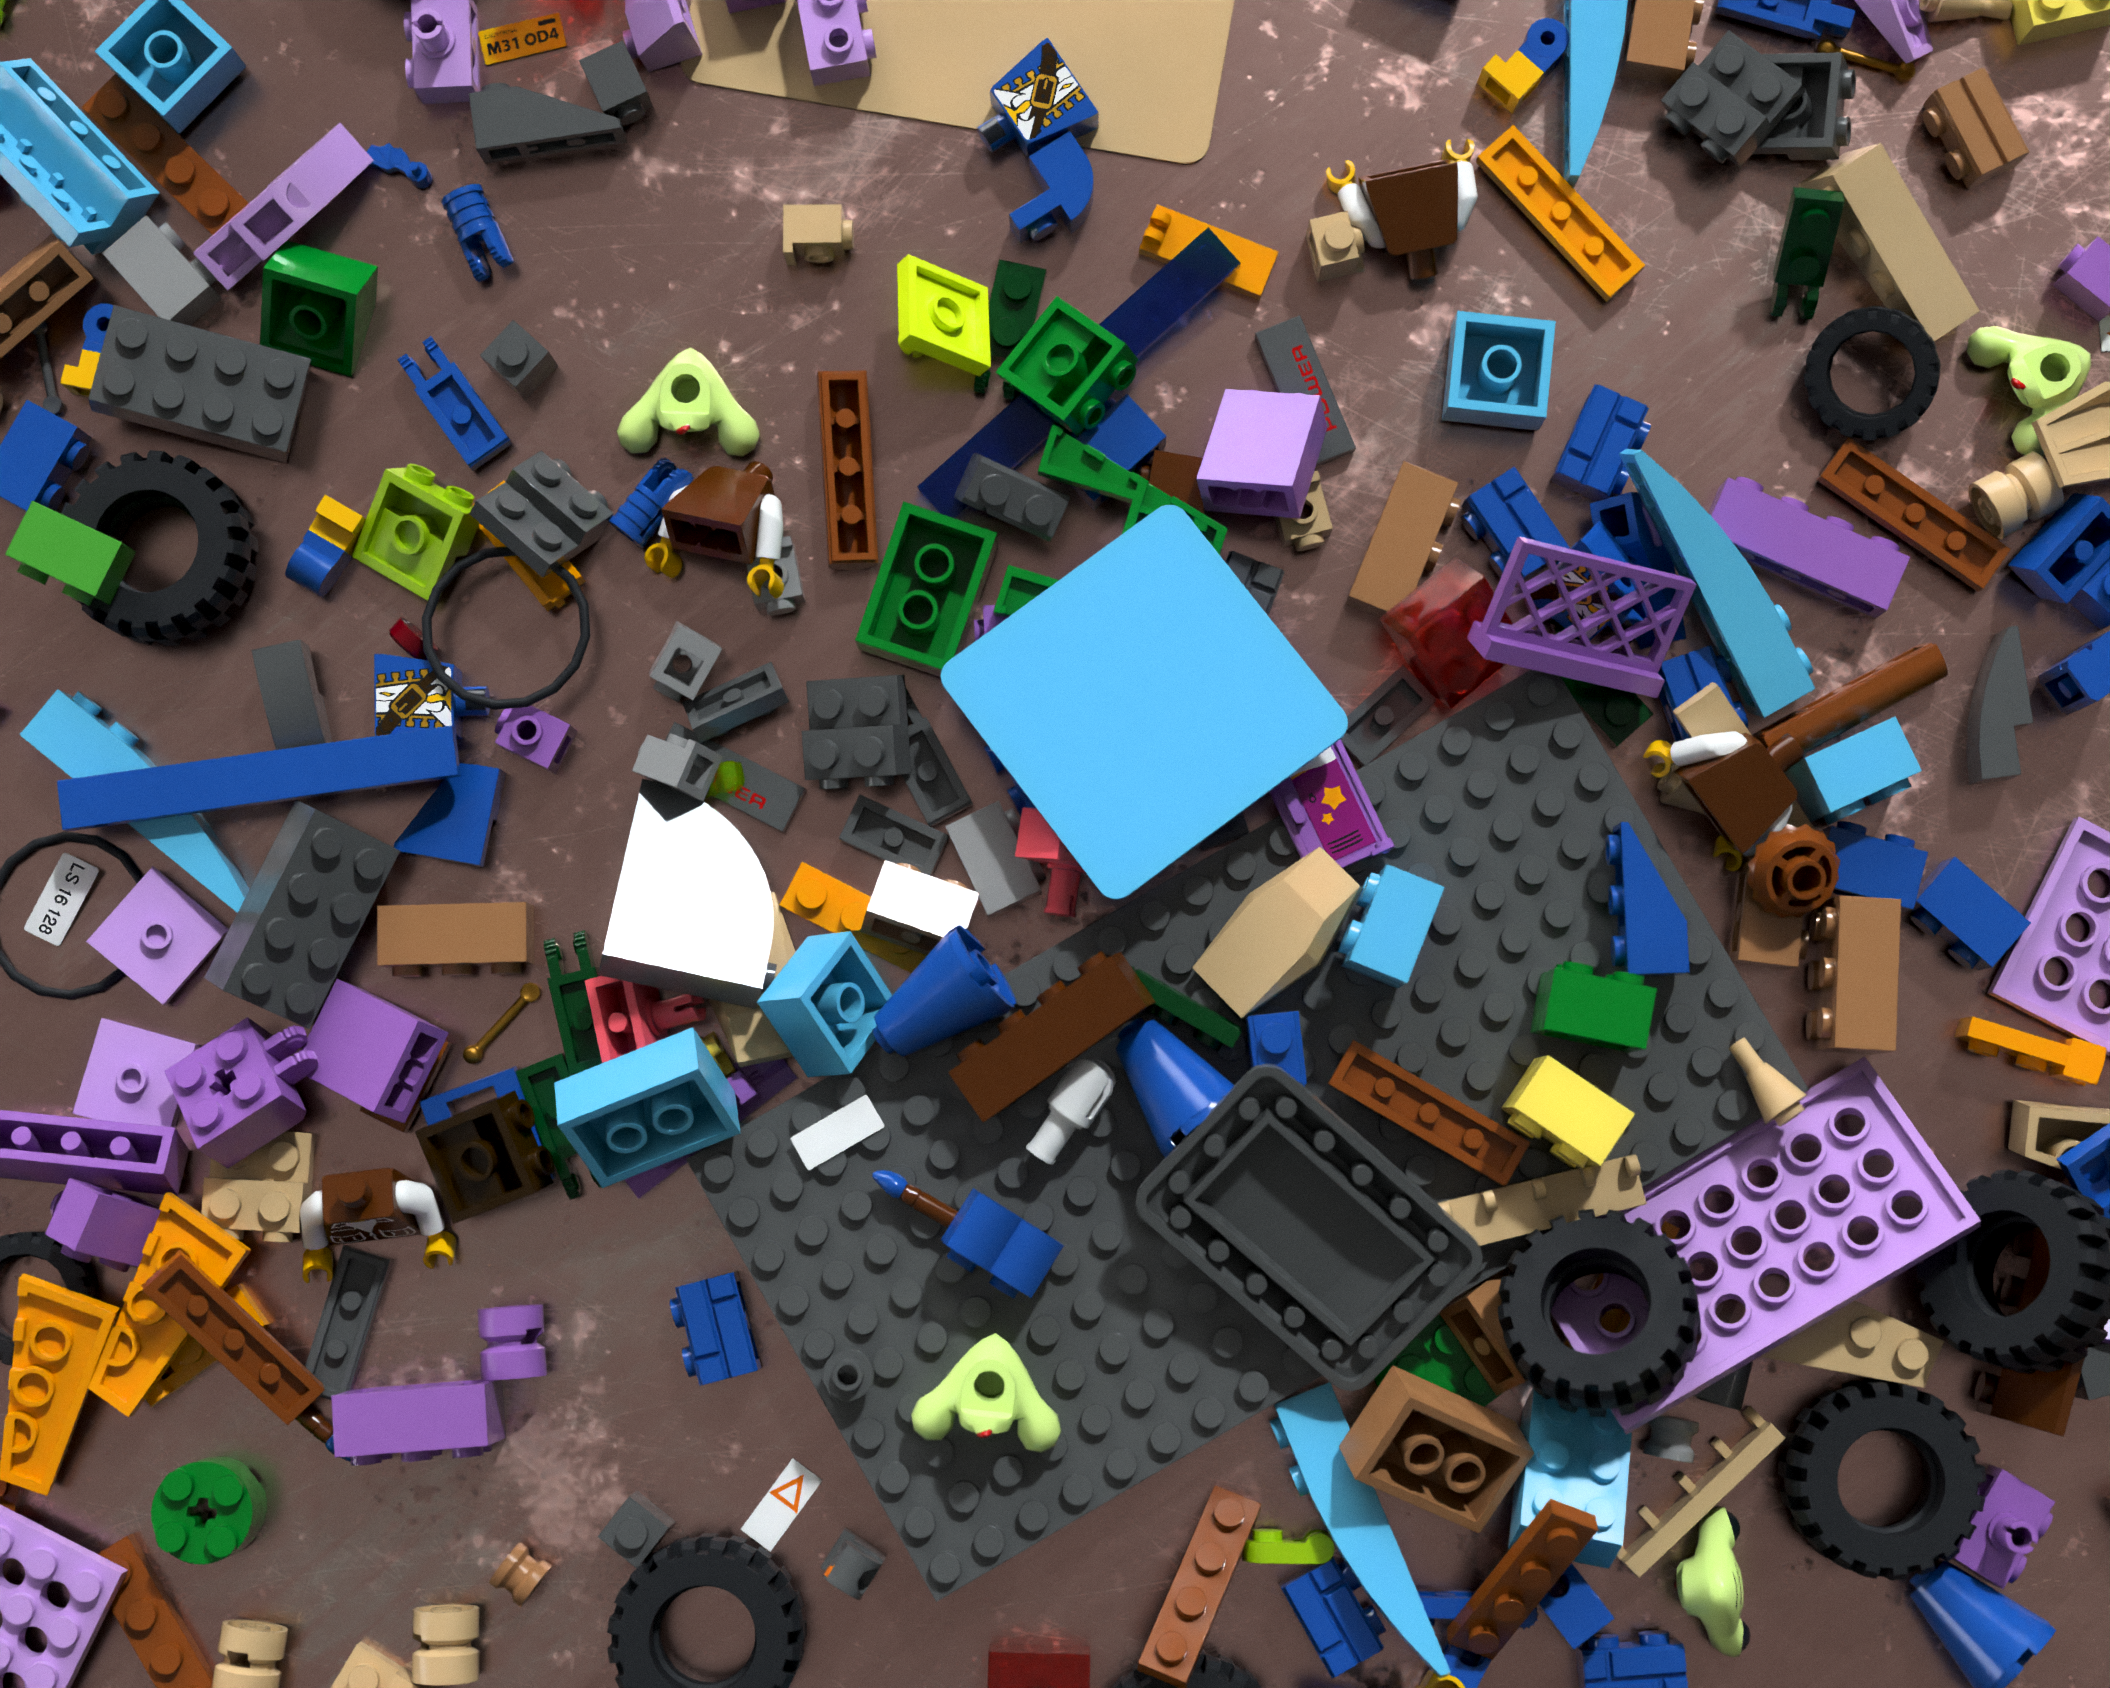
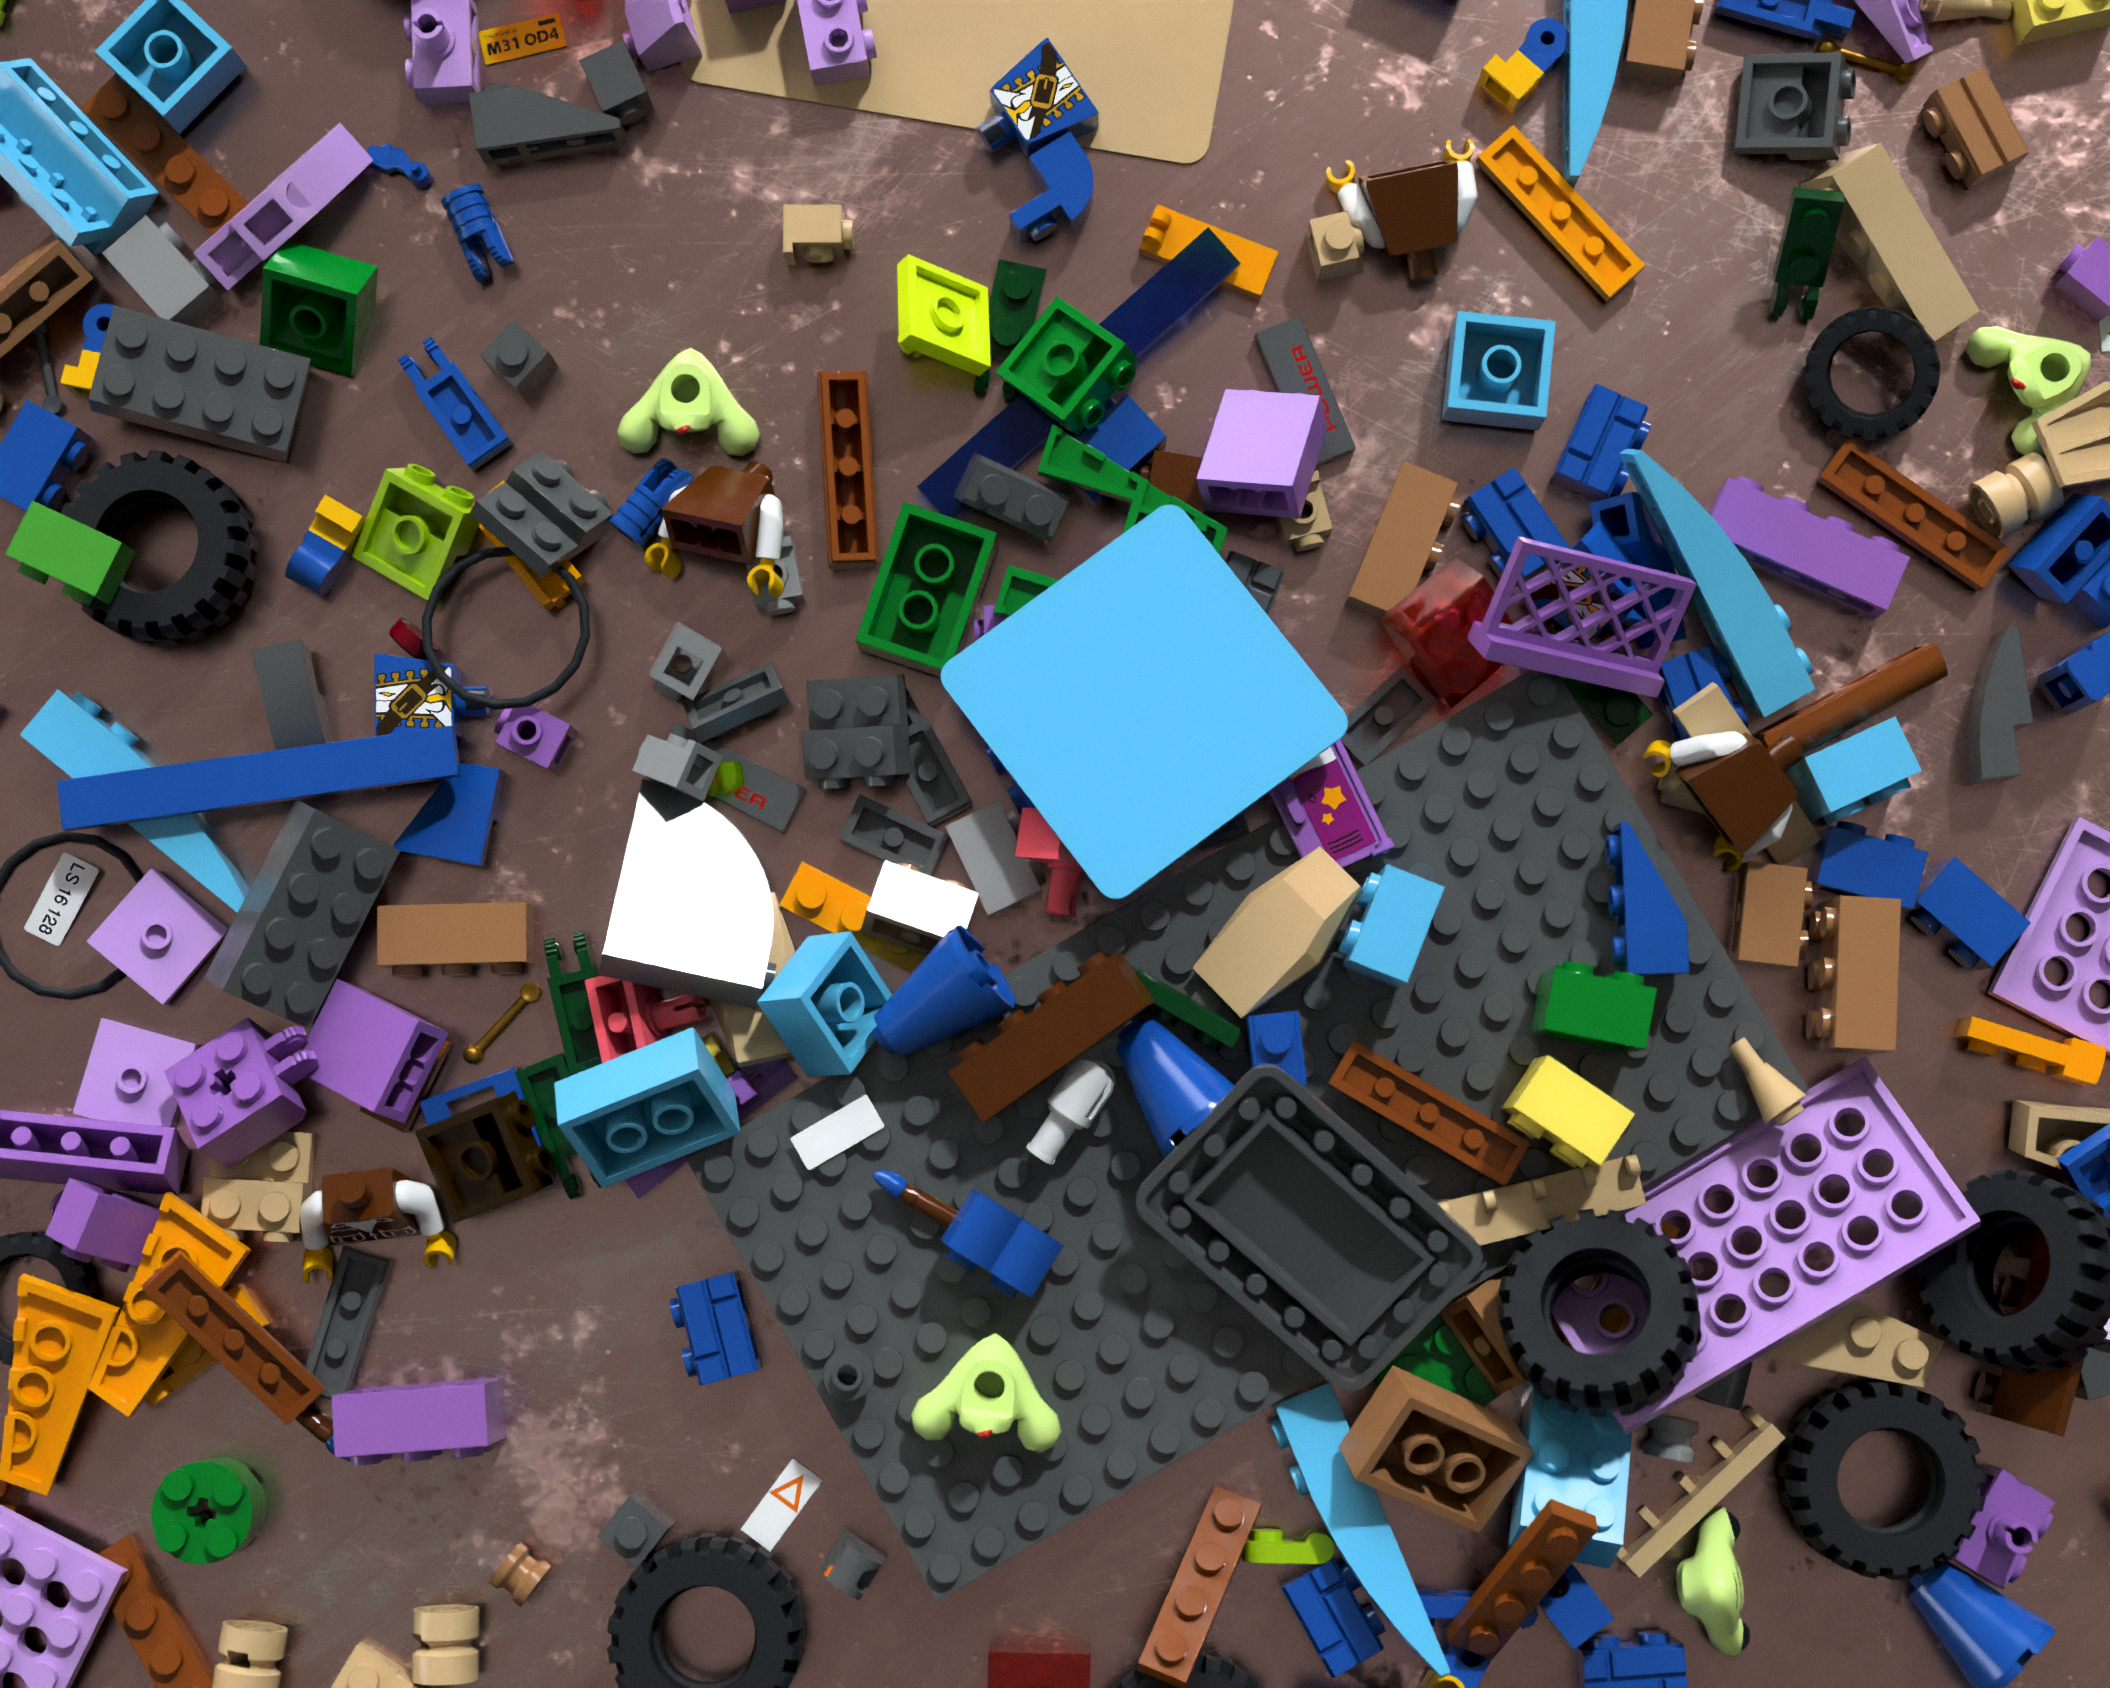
(512, 1342): medium lavender wheel -> none
(1731, 99): dark grey plate -> none
(1793, 871): dark orange piece -> none

